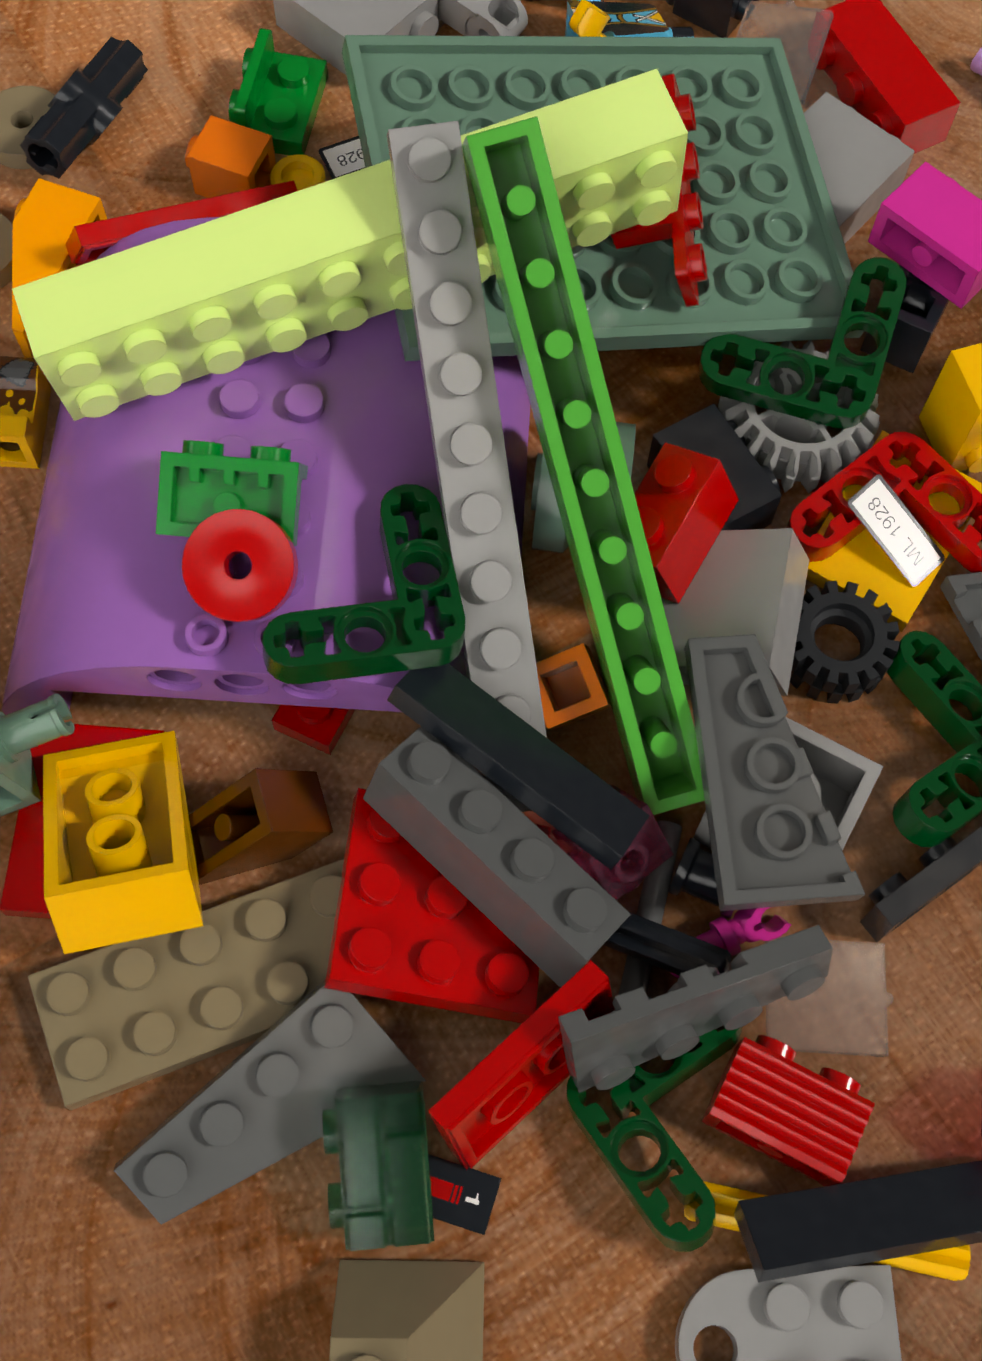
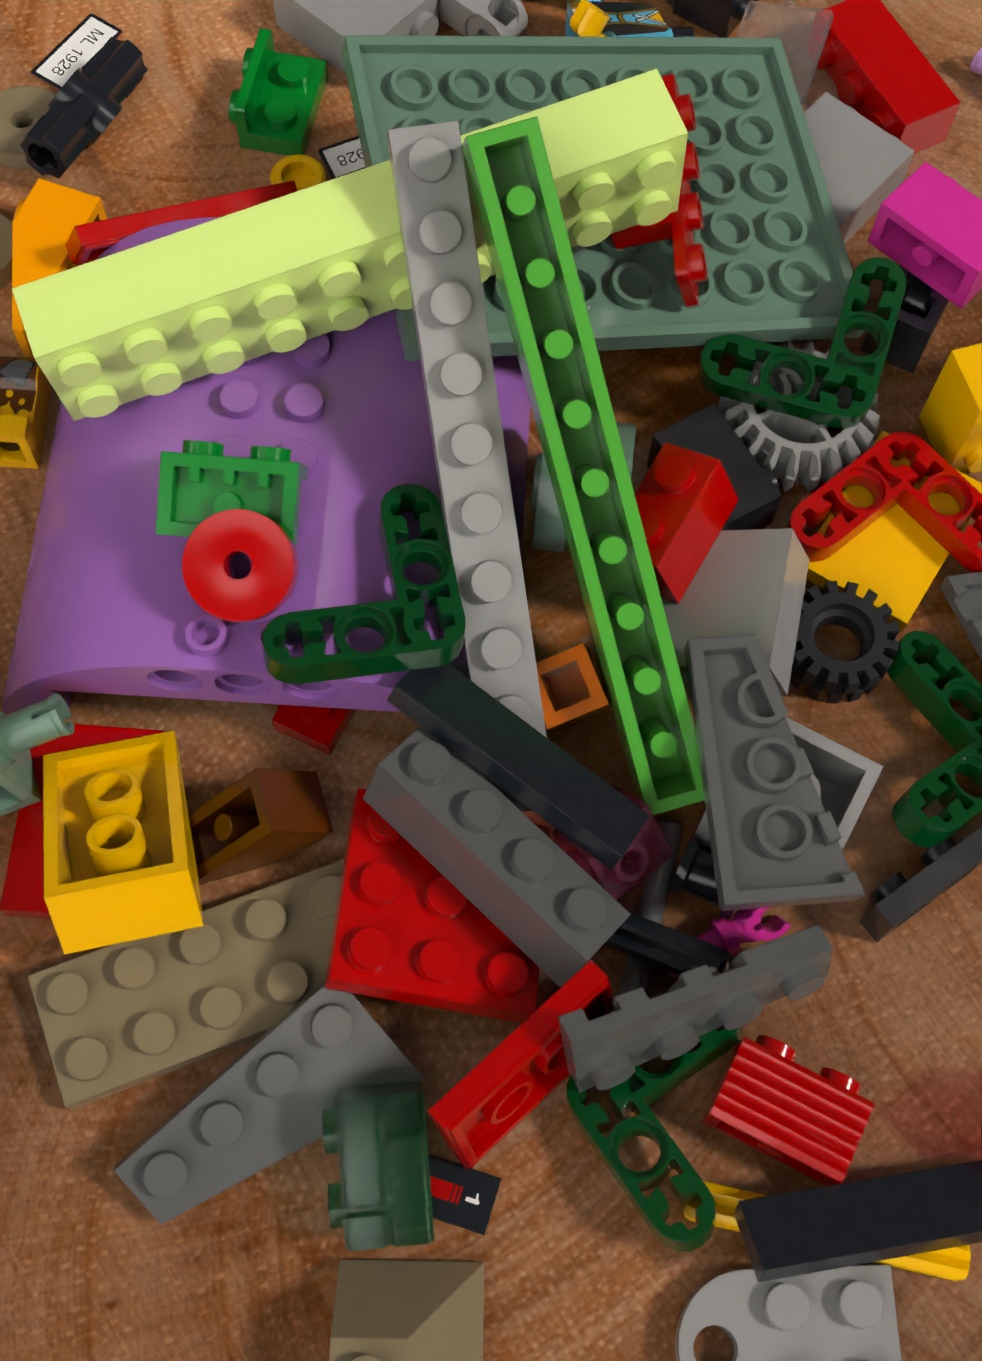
(75, 50): none -> white sticker
(229, 158): orange brick -> none
(845, 1012): clear piece -> none
(896, 530): white sticker -> none

